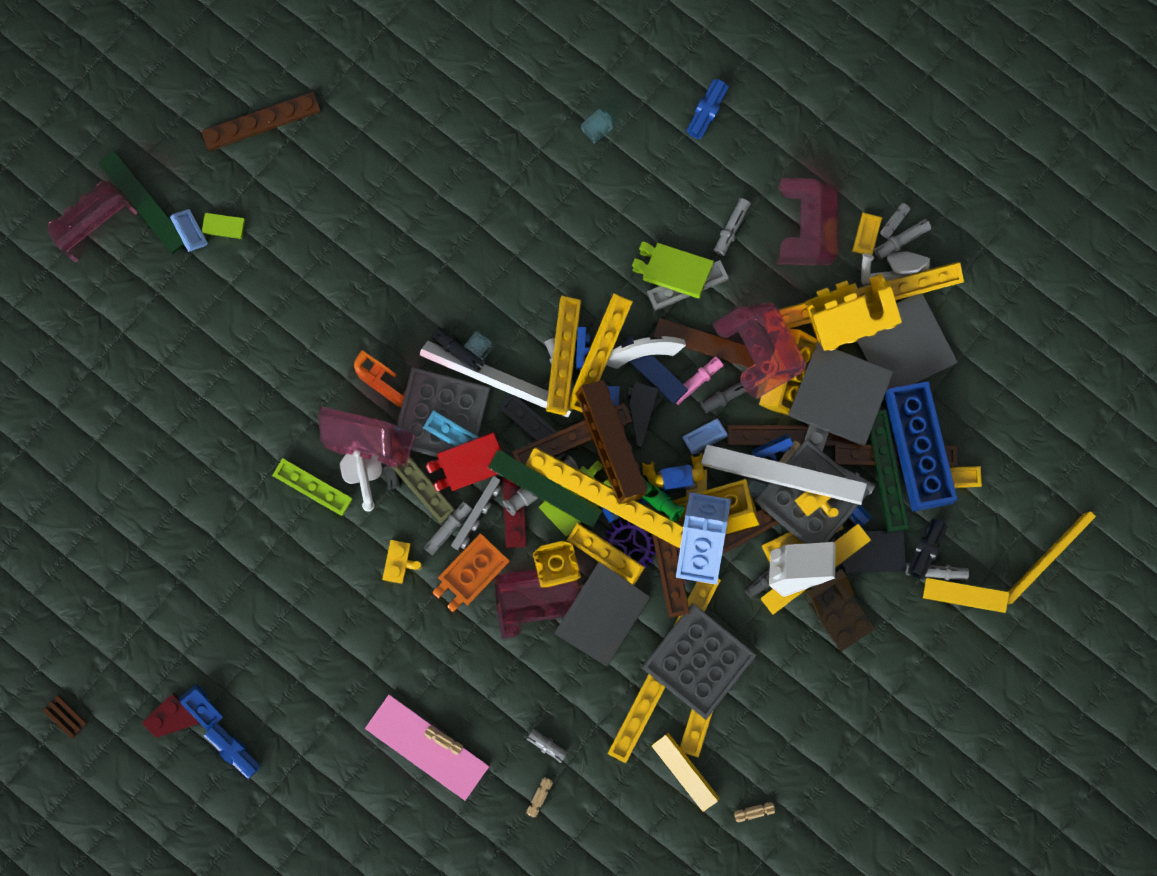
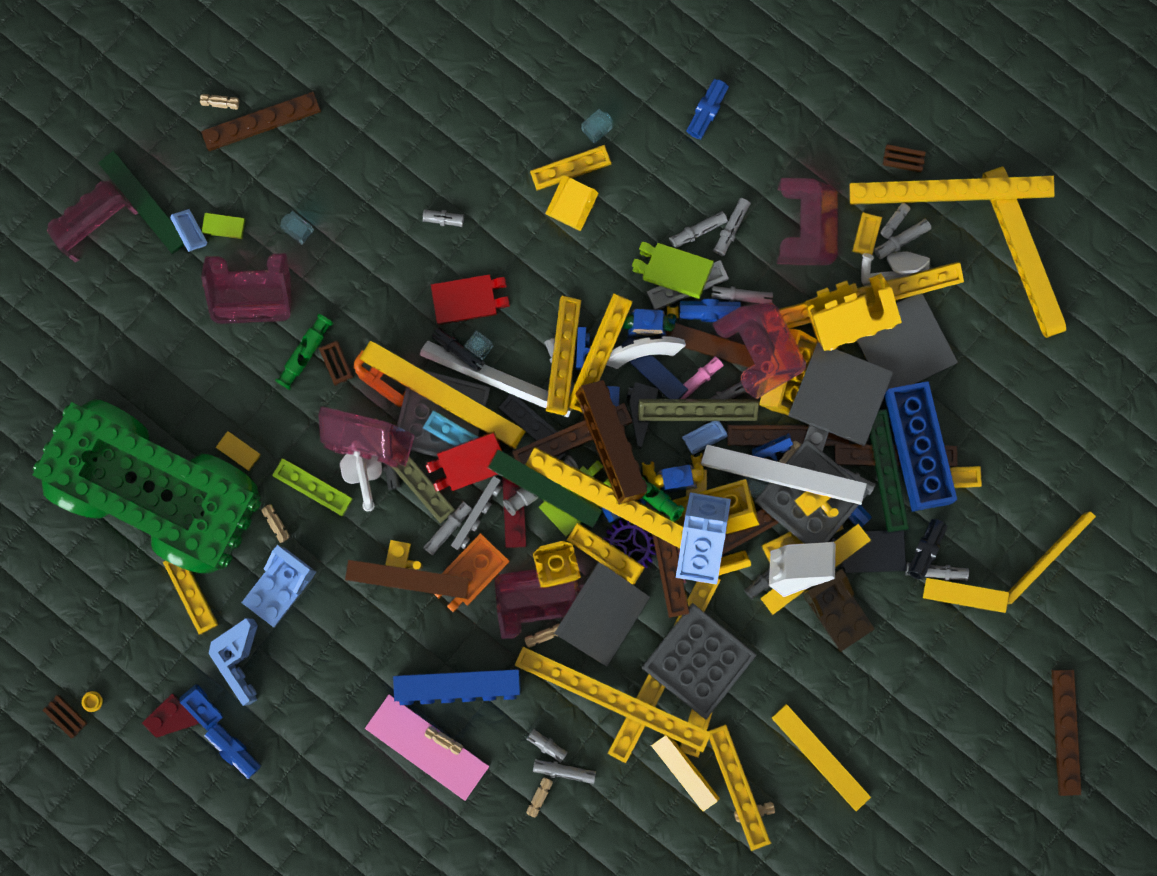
(87, 472): none -> green piece
(92, 701): none -> yellow plate
(192, 597): none -> yellow tile
(219, 101): none -> tan axle
(238, 451): none -> yellow tile
(239, 642): none -> light blue bracket
(247, 294): none -> clear pink windscreen
(275, 523): none -> tan axle
(279, 586): none -> light blue bracket
(296, 227): none -> clear light blue brick
(308, 345): none -> green piece
(342, 378): none -> reddish brown tile
(407, 579): none -> reddish brown tile
(441, 394): none -> yellow beam
(443, 218): none -> light grey pin
(457, 685): none -> blue brick
(467, 298): none -> red tile
(541, 636): none -> tan axle
(568, 772): none -> light grey pin
(571, 166): none -> yellow tile
(572, 203): none -> yellow slope
(613, 699): none -> yellow plate
(651, 322): none -> torso
(697, 230): none -> light grey pin
(698, 409): none -> olive tile
(707, 310): none -> blue piece
(734, 562): none -> yellow tile
(738, 788): none -> yellow tile
(741, 295): none -> light grey pin
(821, 757): none -> yellow tile
(917, 153): none -> reddish brown tile
(952, 190): none -> yellow plate
(1027, 261): none -> yellow beam
(1066, 732): none -> reddish brown plate

